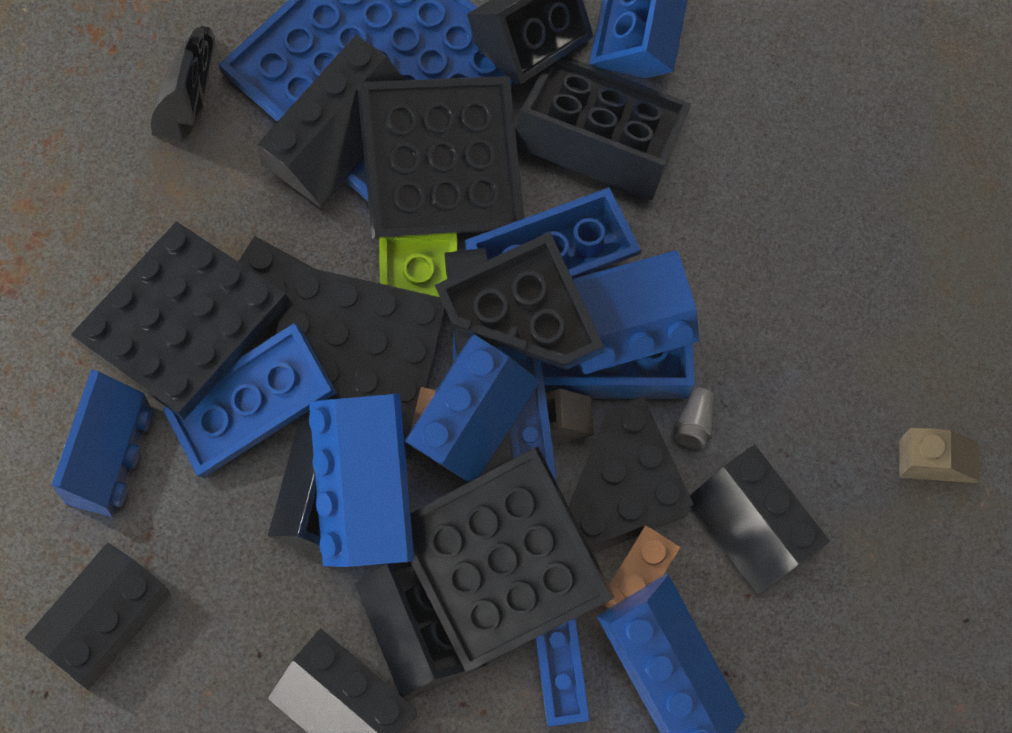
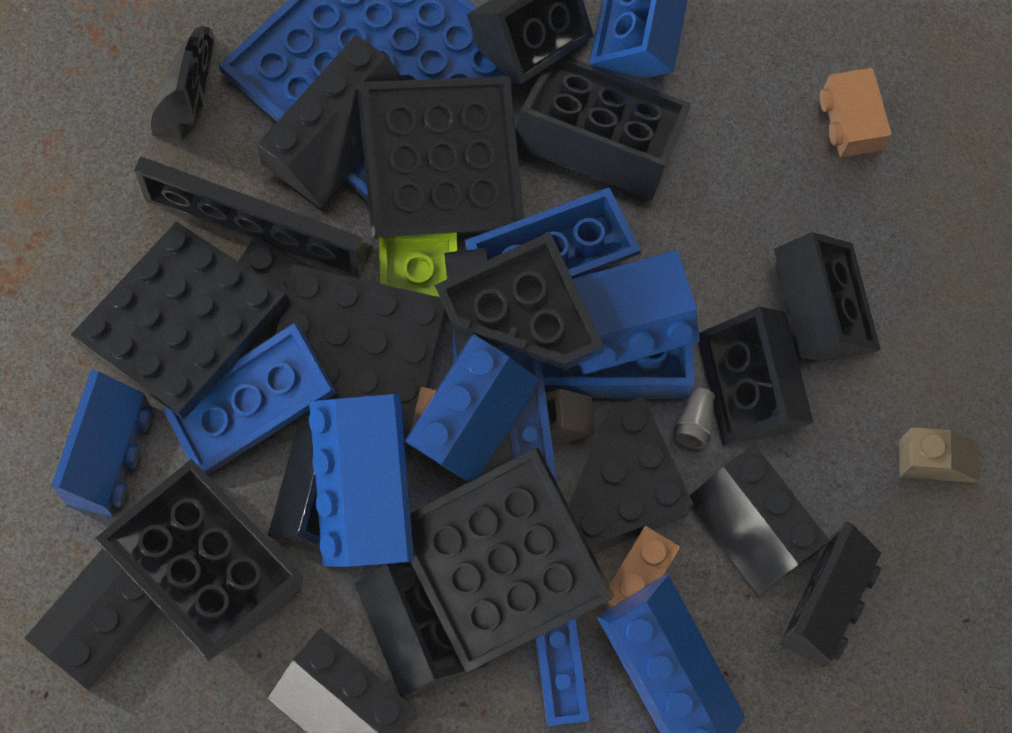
(201, 561): none -> black slope
(252, 217): none -> black arch
(755, 376): none -> black slope
(825, 298): none -> black slope
(833, 597): none -> black slope
(855, 112): none -> medium nougat brick

